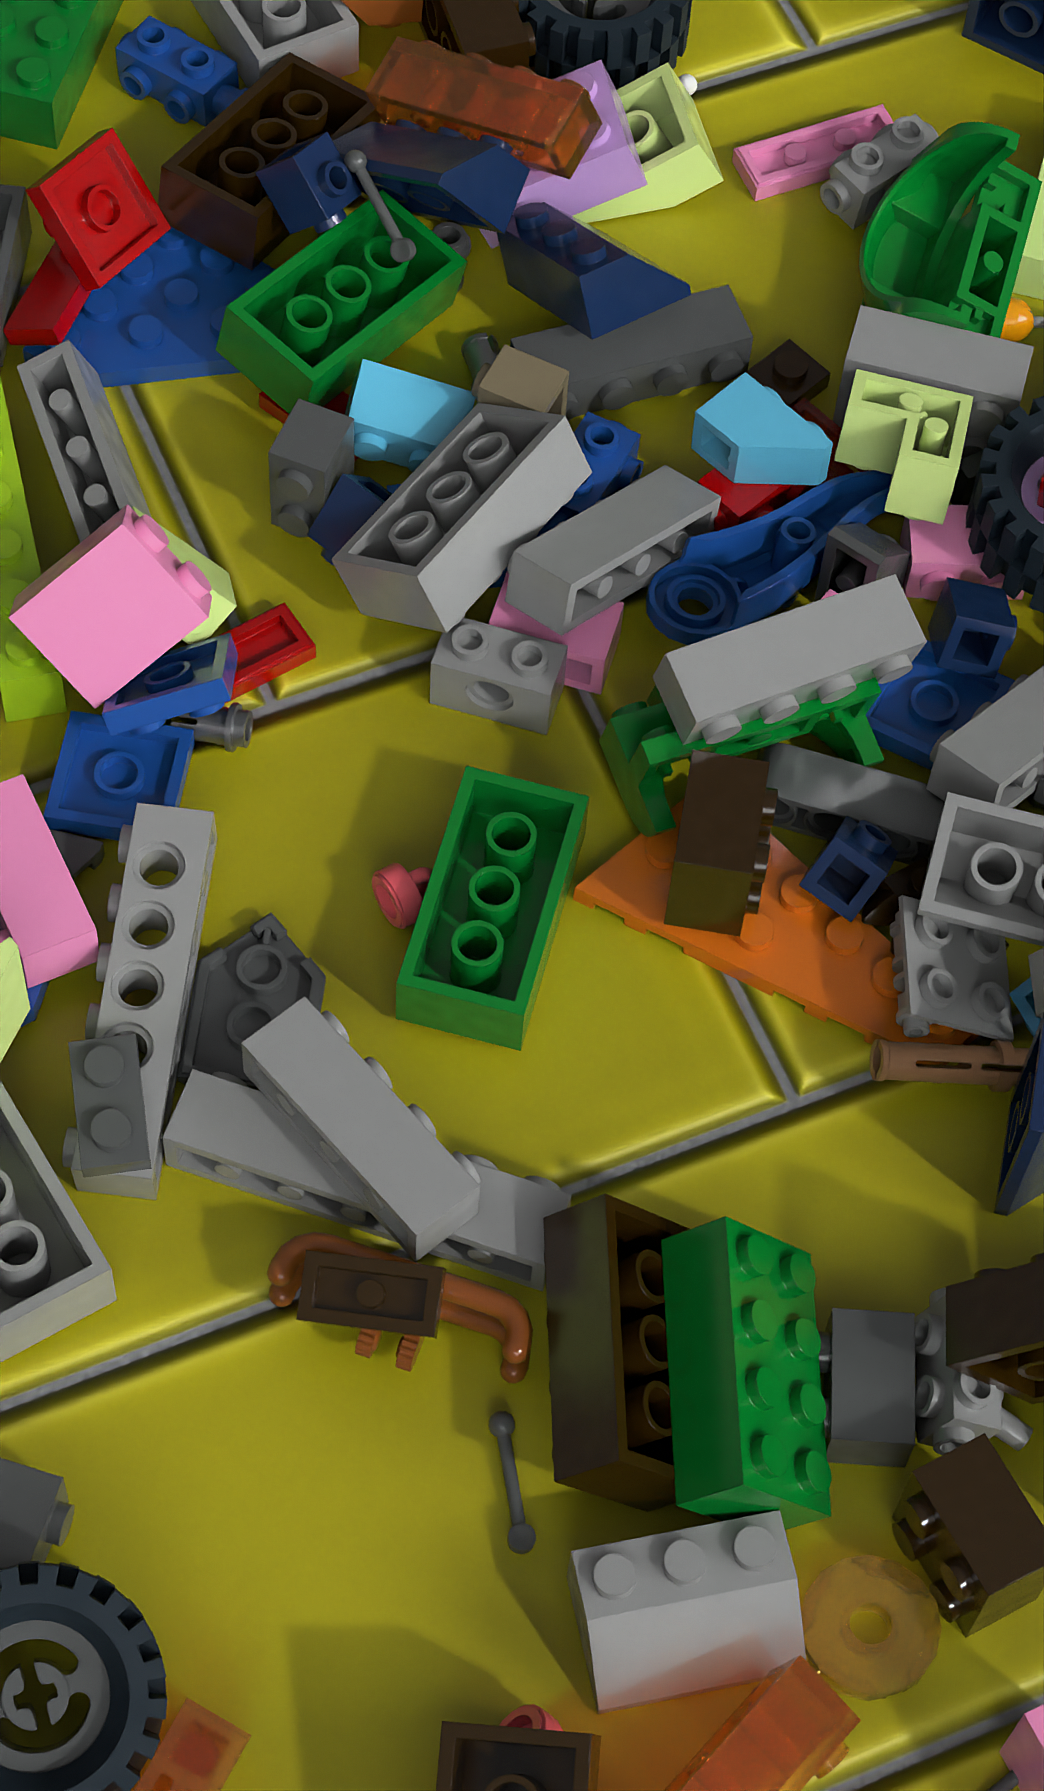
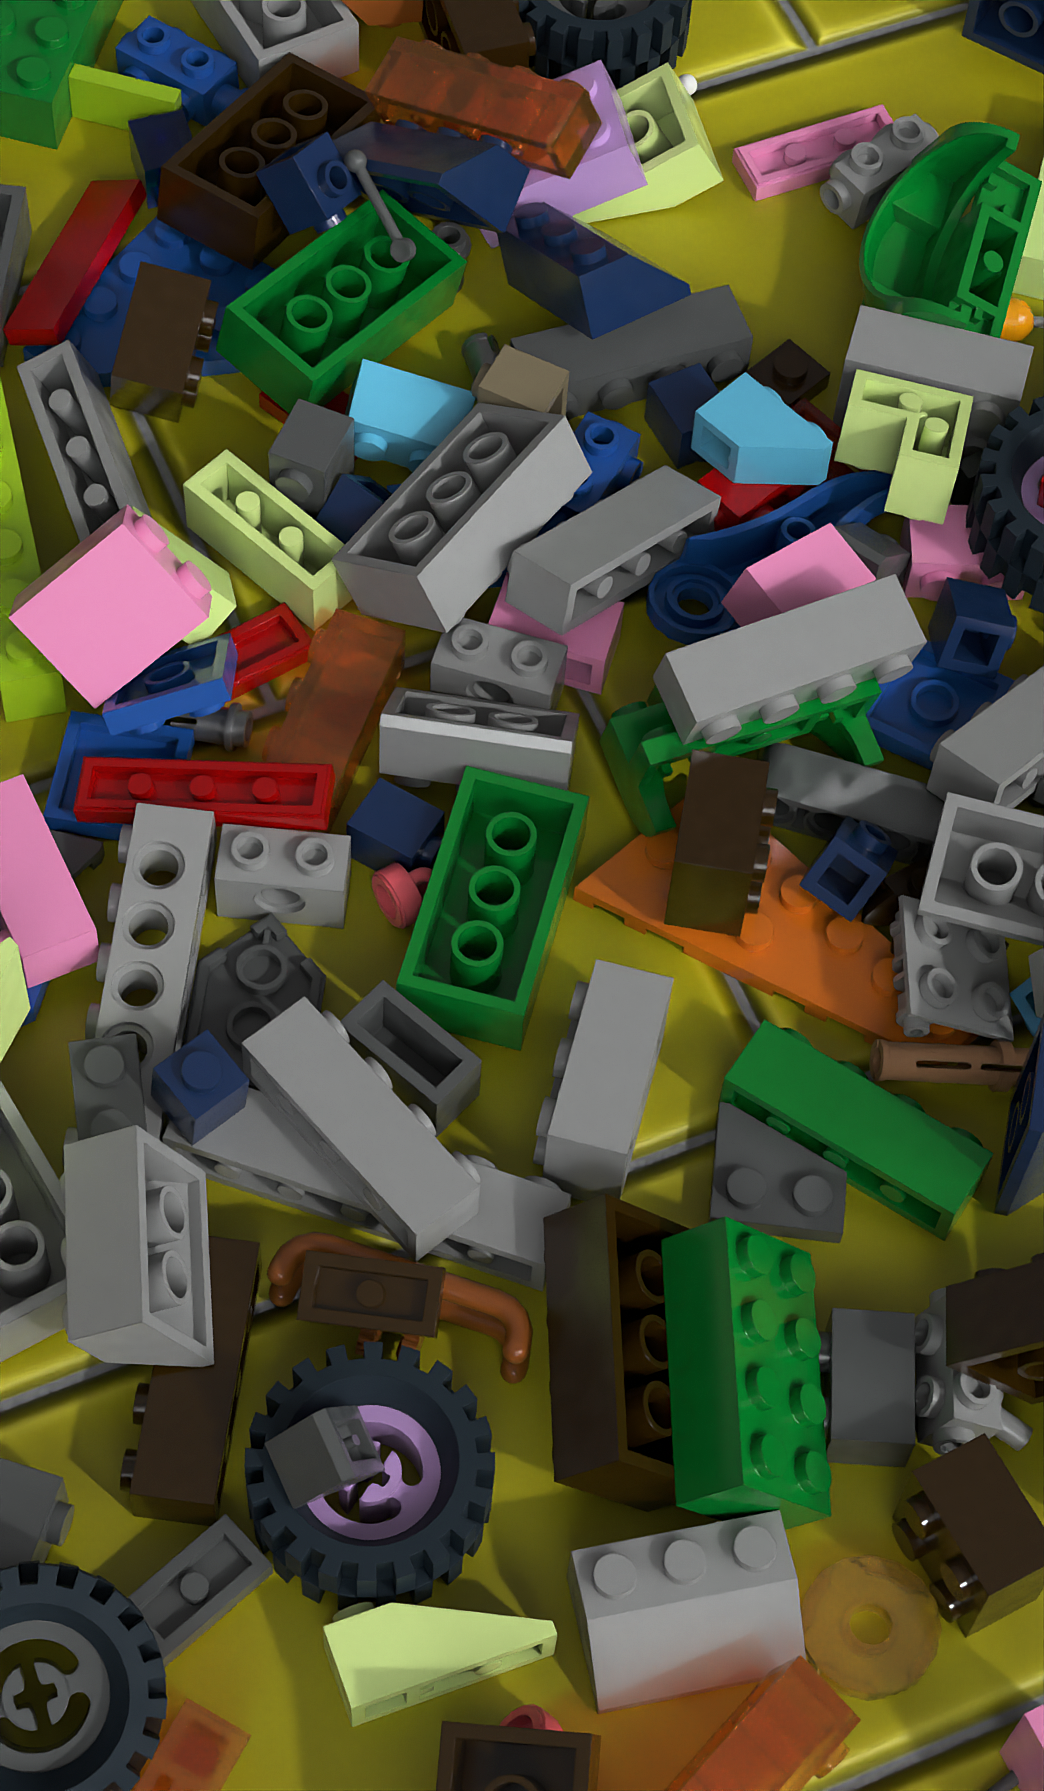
(98, 209): red tile -> none
(117, 98): none -> lime tile
(136, 1251): none -> light grey slope
(152, 144): none -> clear blue brick
(159, 343): none -> dark brown brick
(193, 1410): none -> dark brown brick
(199, 1087): none -> dark blue brick
(200, 1586): none -> dark grey plate
(236, 791): none -> red tile
(266, 538): none -> yellowish green brick
(283, 872): none -> light grey brick
(324, 1454): none -> dark grey slope
(339, 699): none -> clear orange brick
(395, 829): none -> dark blue brick
(416, 1053): none -> dark grey piece
(417, 1652): none -> yellowish green slope
(429, 1521): none -> black wheel
(439, 734): none -> light grey slope
(521, 1535): dark grey hinge -> none
(602, 1080): none -> light grey brick
(672, 409): none -> dark blue brick
(773, 1181): none -> dark grey wing
(796, 576): none -> bright pink brick
(873, 1135): none -> green brick

